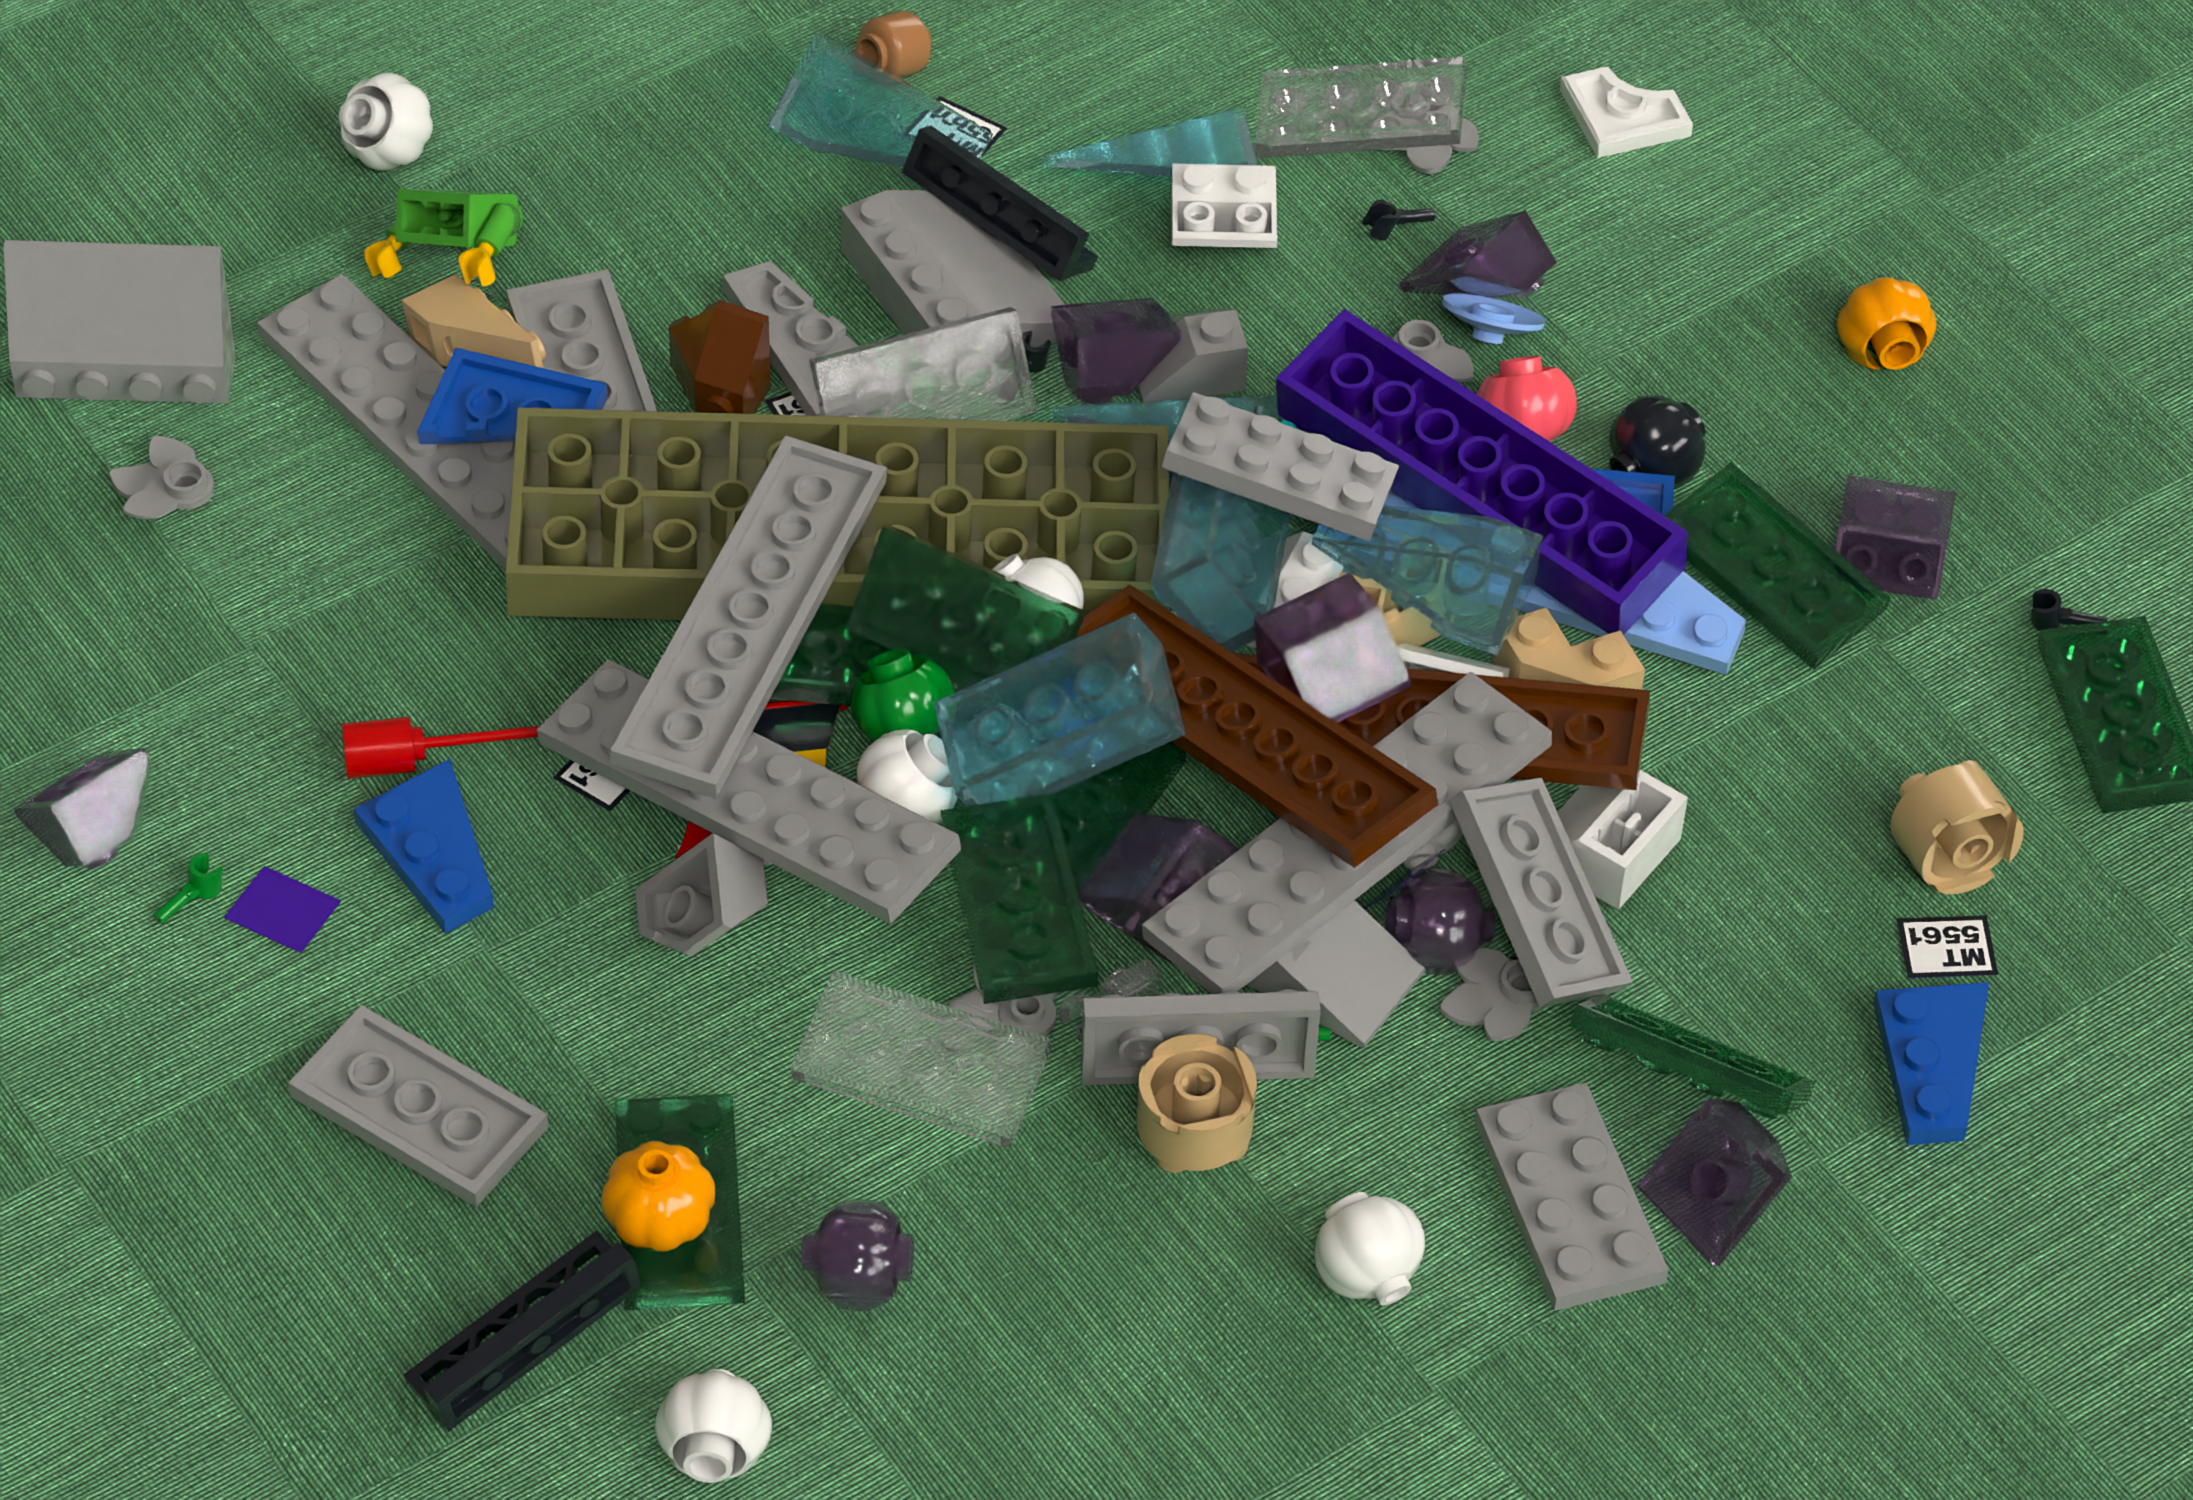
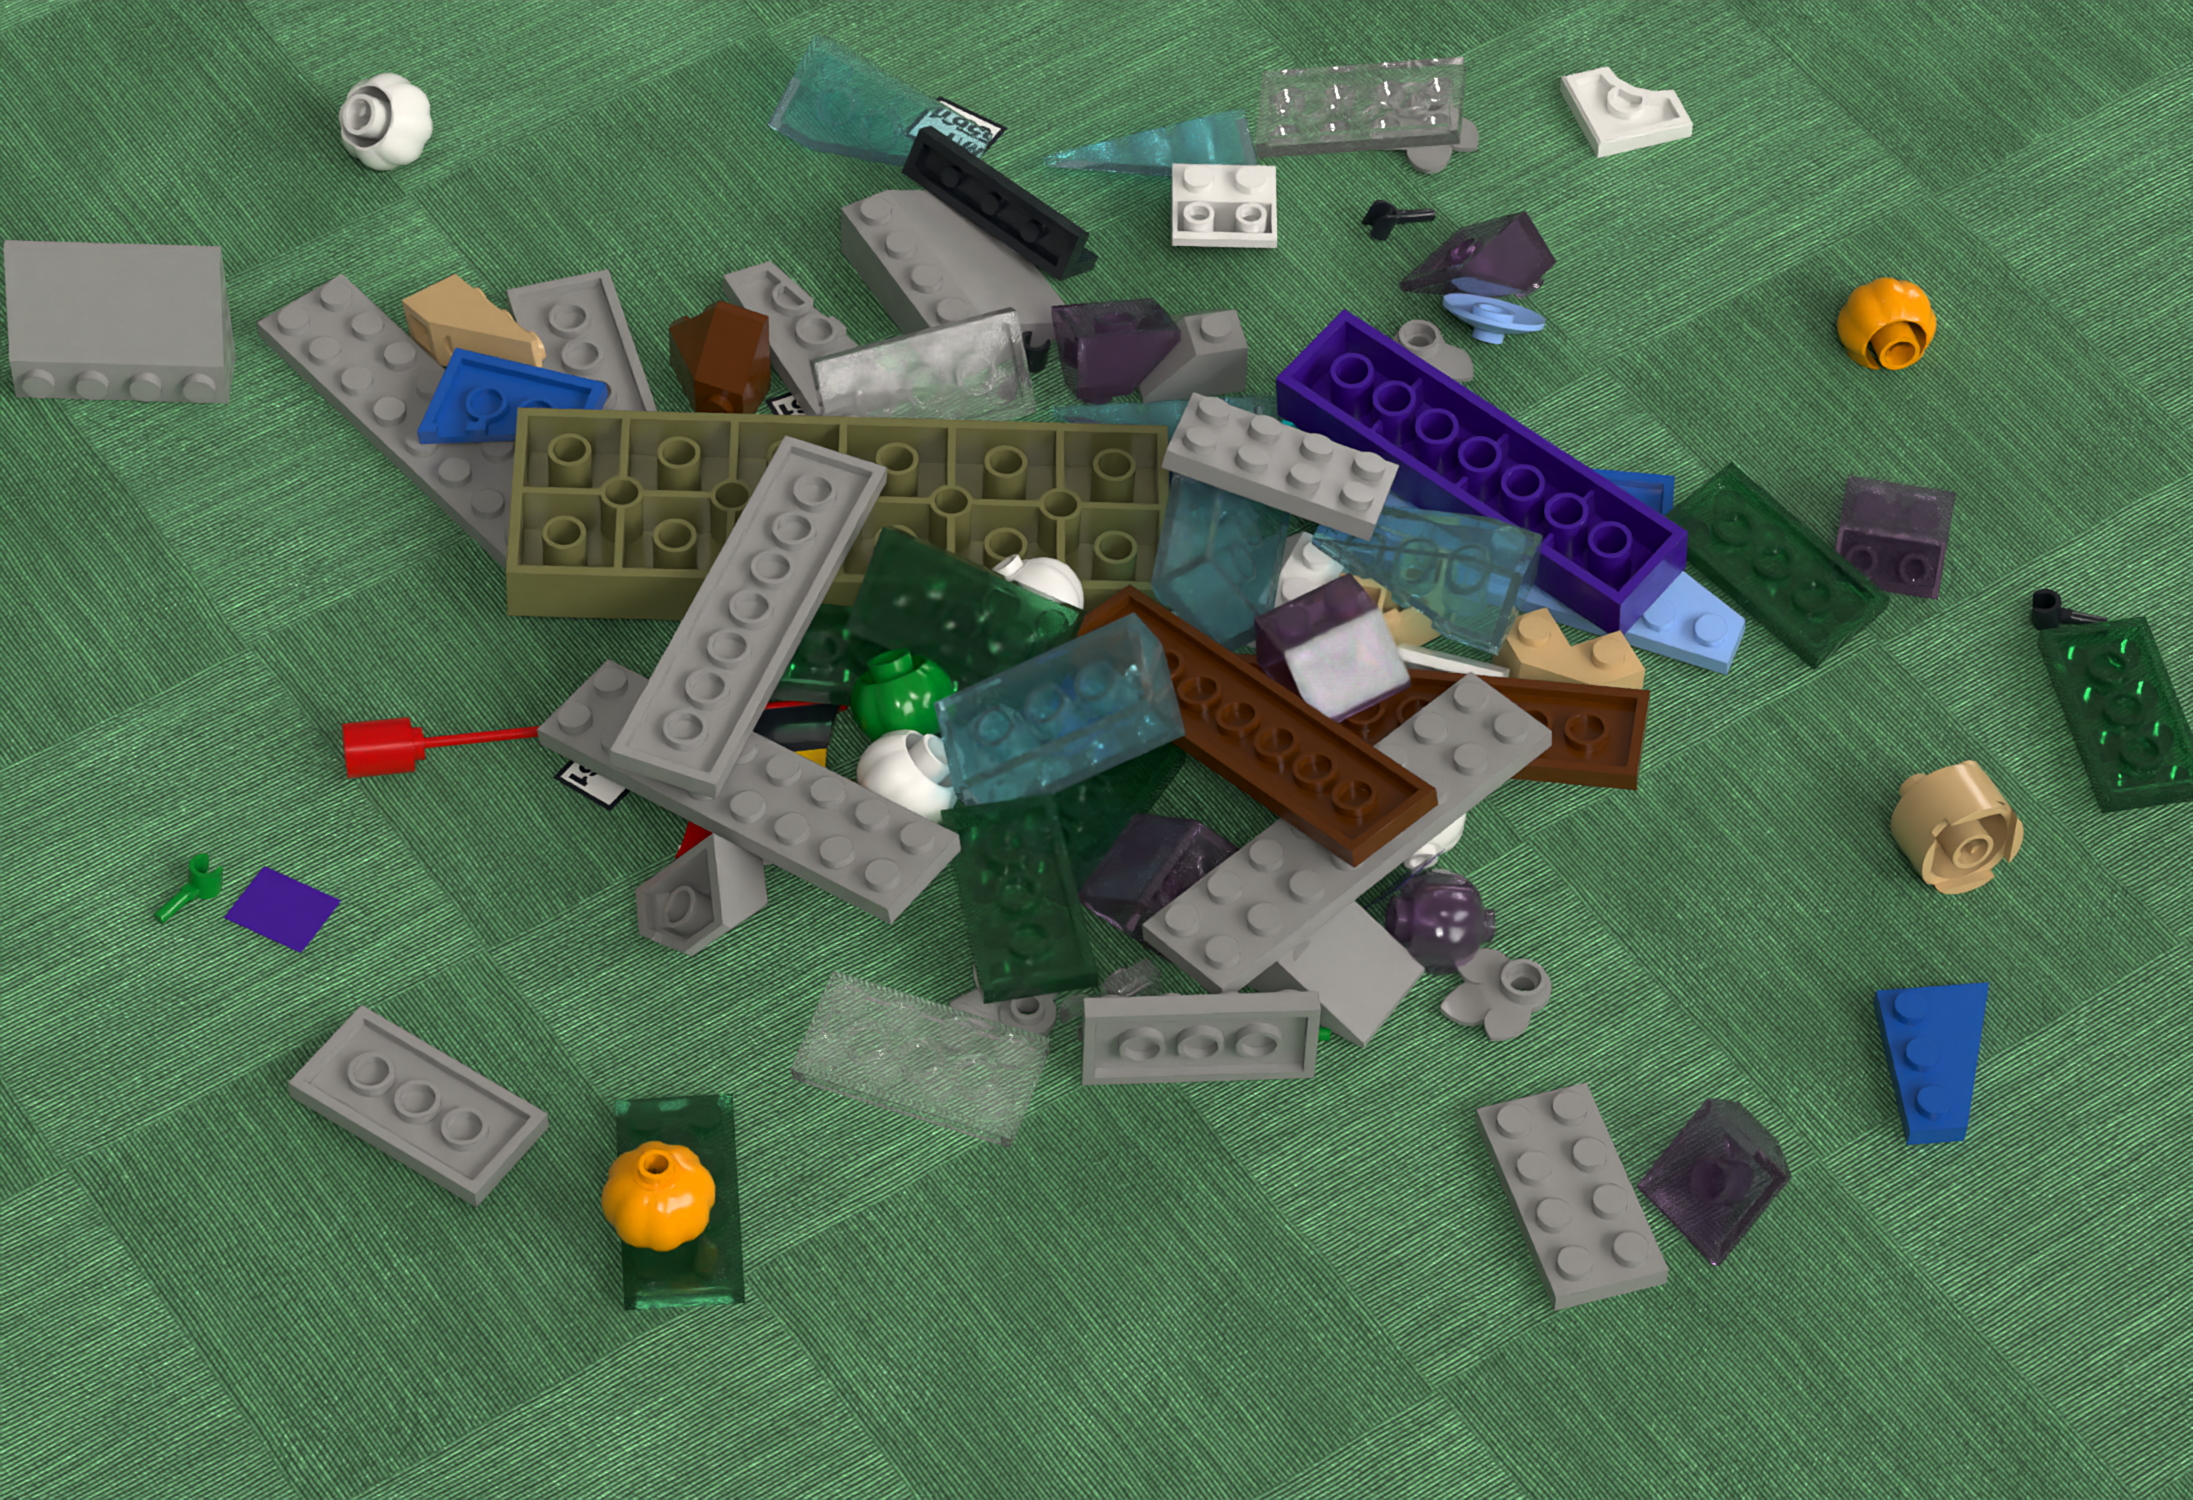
(89, 808): slope -> none
(166, 483): light grey plate -> none
(430, 845): blue wing -> none
(450, 219): bright green torso -> none
(529, 1338): black fence -> none
(706, 1419): white plant -> none
(859, 1255): clear purple plant -> none
(896, 42): medium nougat head -> none
(1196, 1103): tan brick -> none
(1369, 1248): white plant -> none
(1532, 395): coral plant -> none
(1540, 892): light grey plate -> none
(1623, 833): white slope -> none
(1658, 438): black plant -> none
(1710, 1063): clear green plate -> none
(1947, 946): sticker -> none

